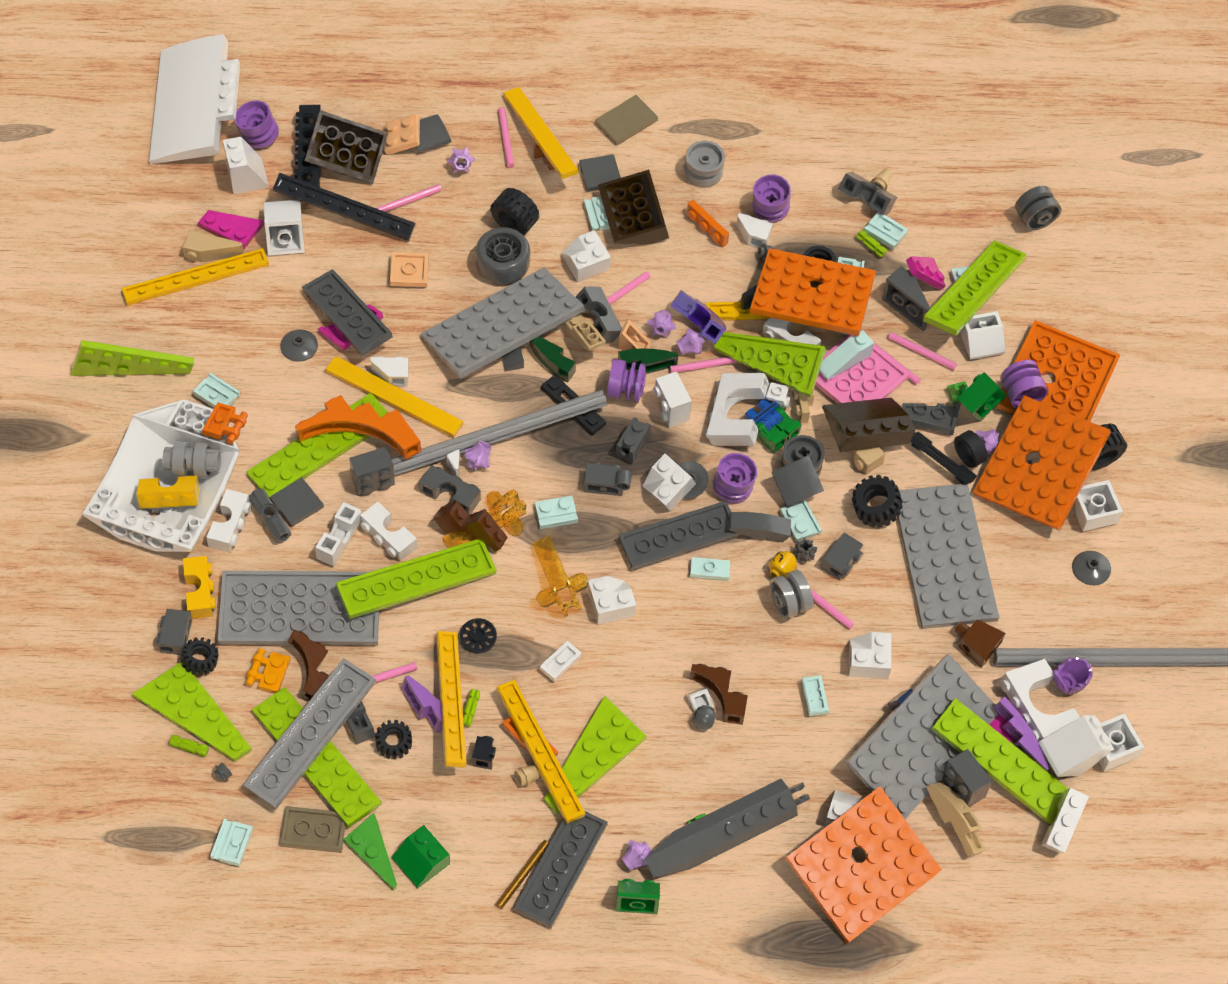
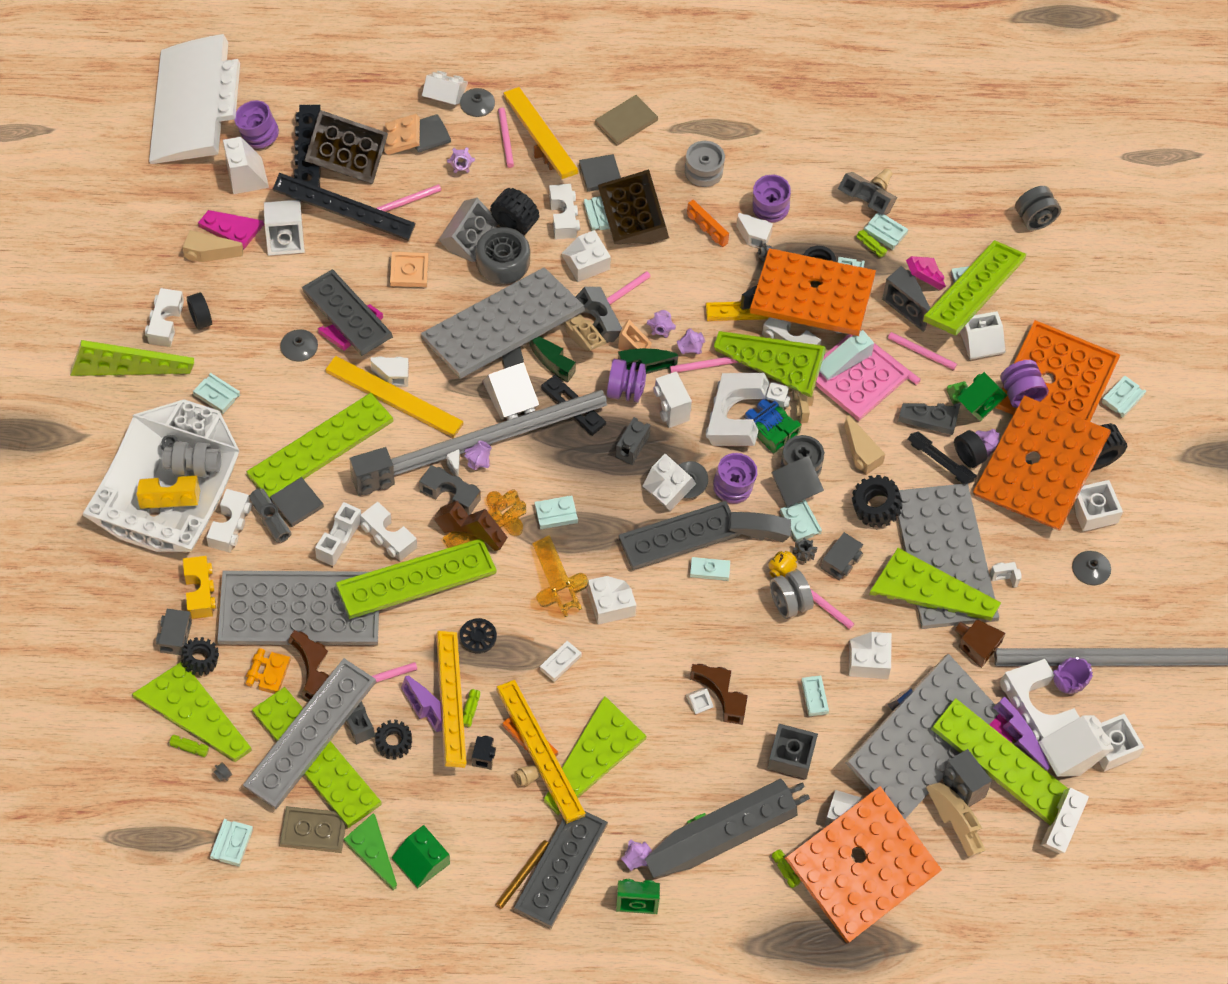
(166, 304): none -> white arch
(167, 440): none -> dark grey plate
(195, 276): yellow tile -> none
(199, 310): none -> black tyre
(219, 422): orange plate -> none
(364, 420): orange arch -> none
(444, 87): none -> white slope
(466, 228): none -> light grey slope
(477, 102): none -> dark grey dish
(511, 392): none -> white slope
(562, 199): none -> white arch
(606, 479): dark grey hinge -> none
(703, 317): arch -> none
(704, 717): dark grey piece -> none
(785, 868): none -> lime axle
(792, 751): none -> dark grey brick
(869, 424): dark brown slope -> none
(927, 586): none -> lime wing
(1006, 571): none -> white bracket
(1123, 396): none -> light aqua plate

